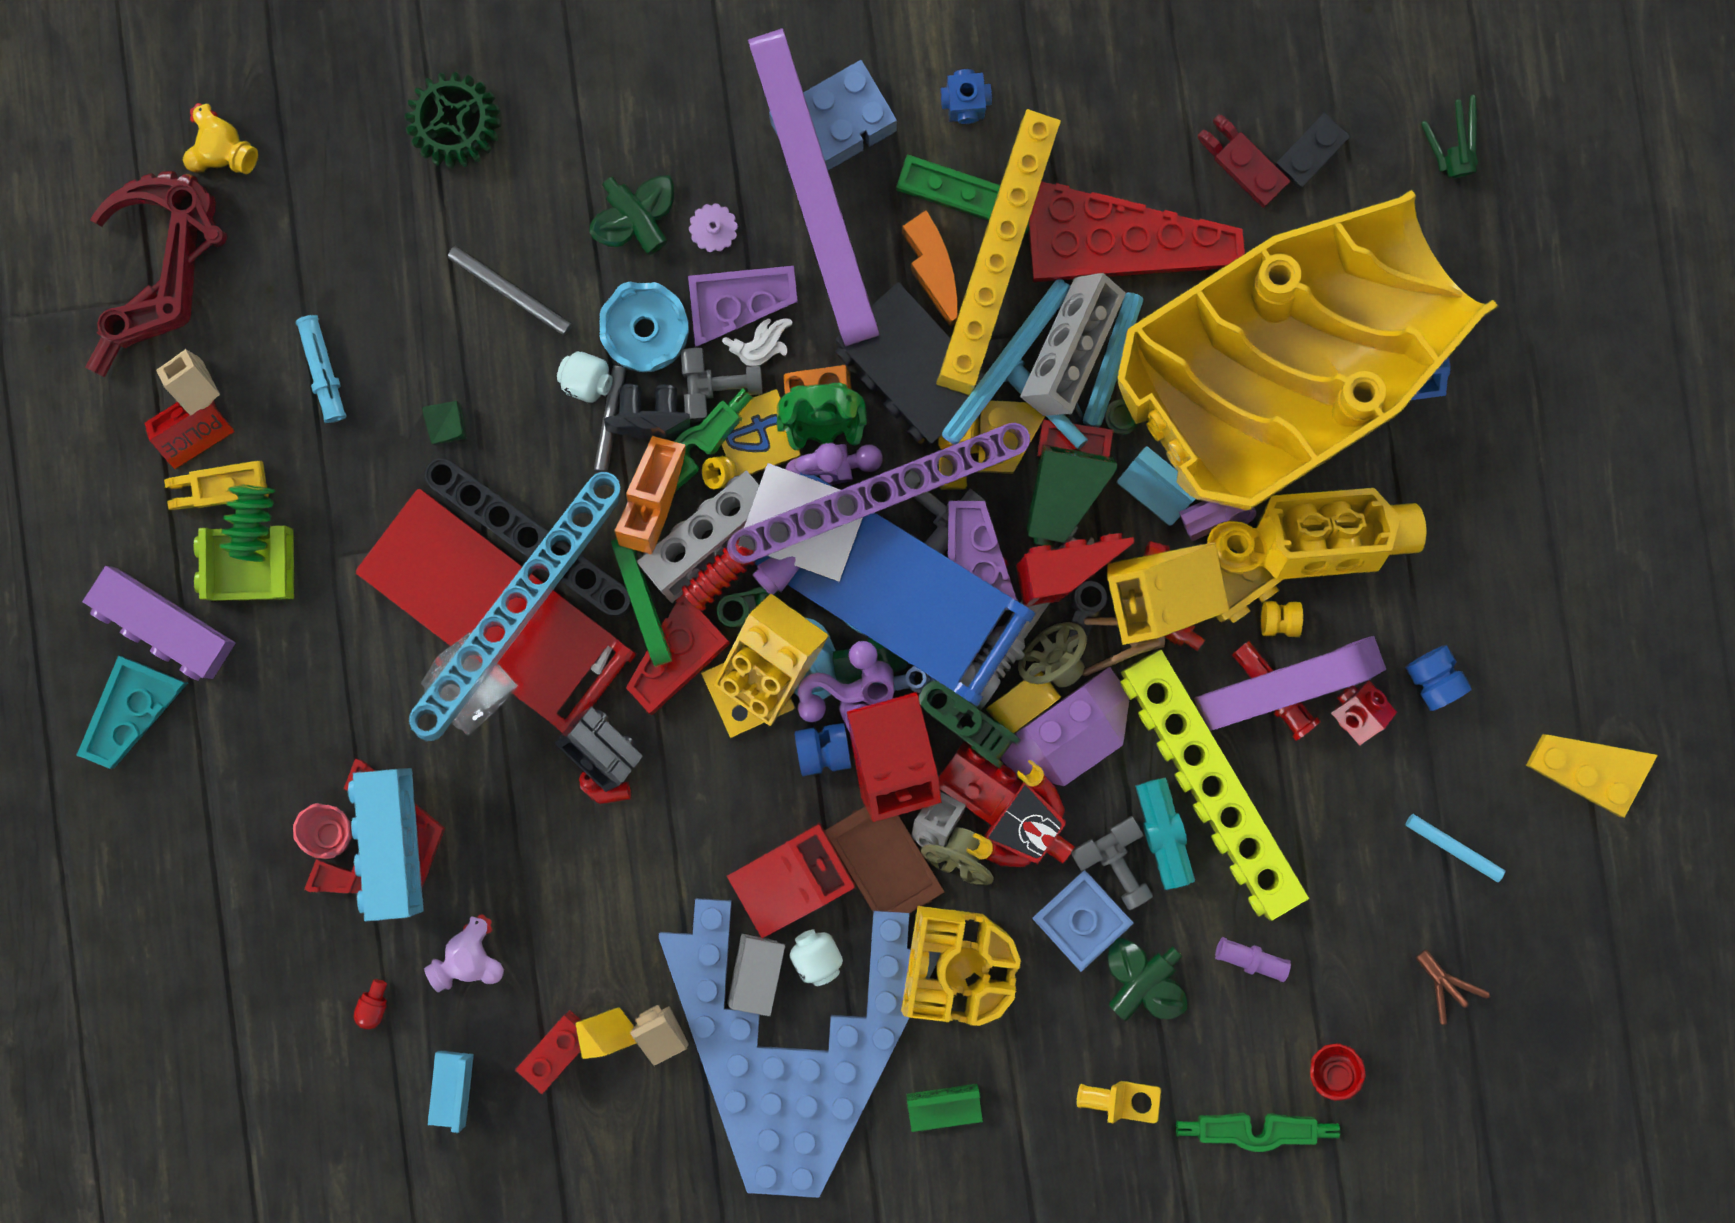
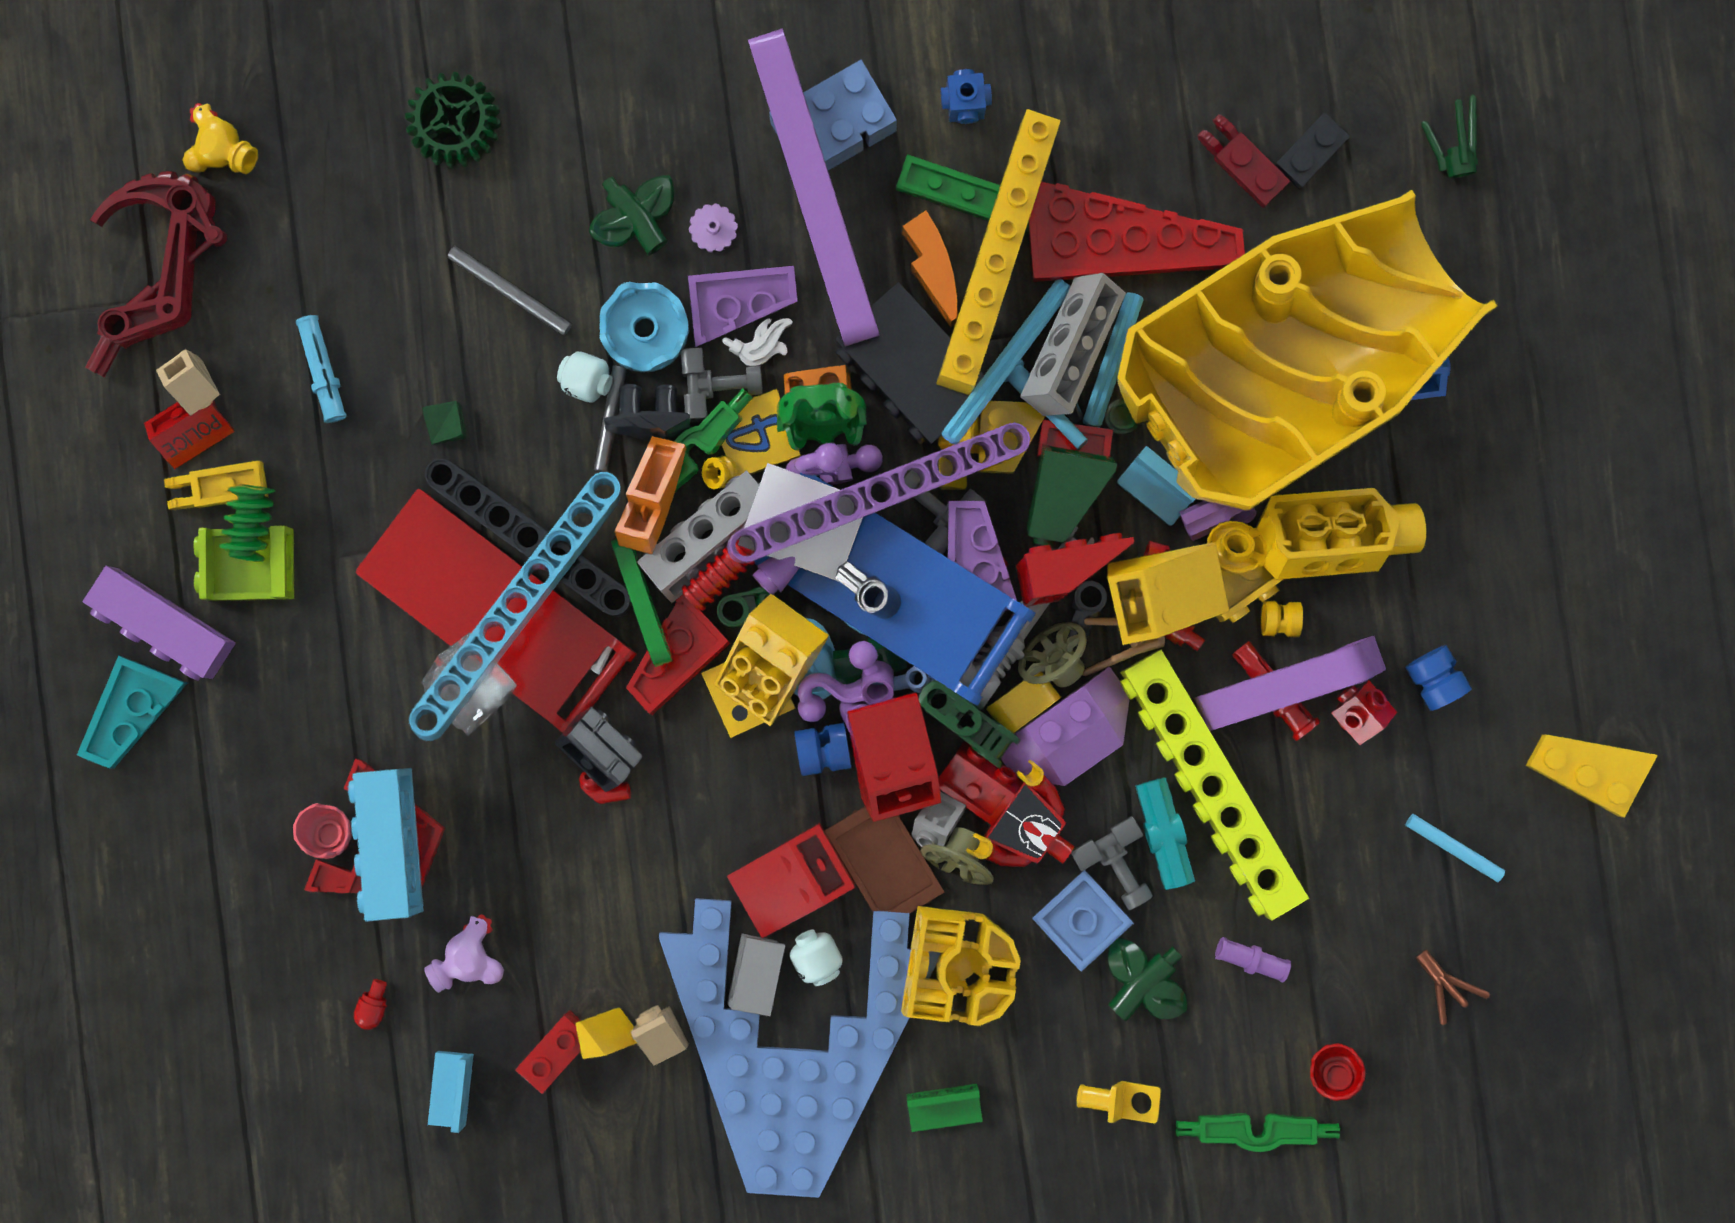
(867, 589): none -> axle

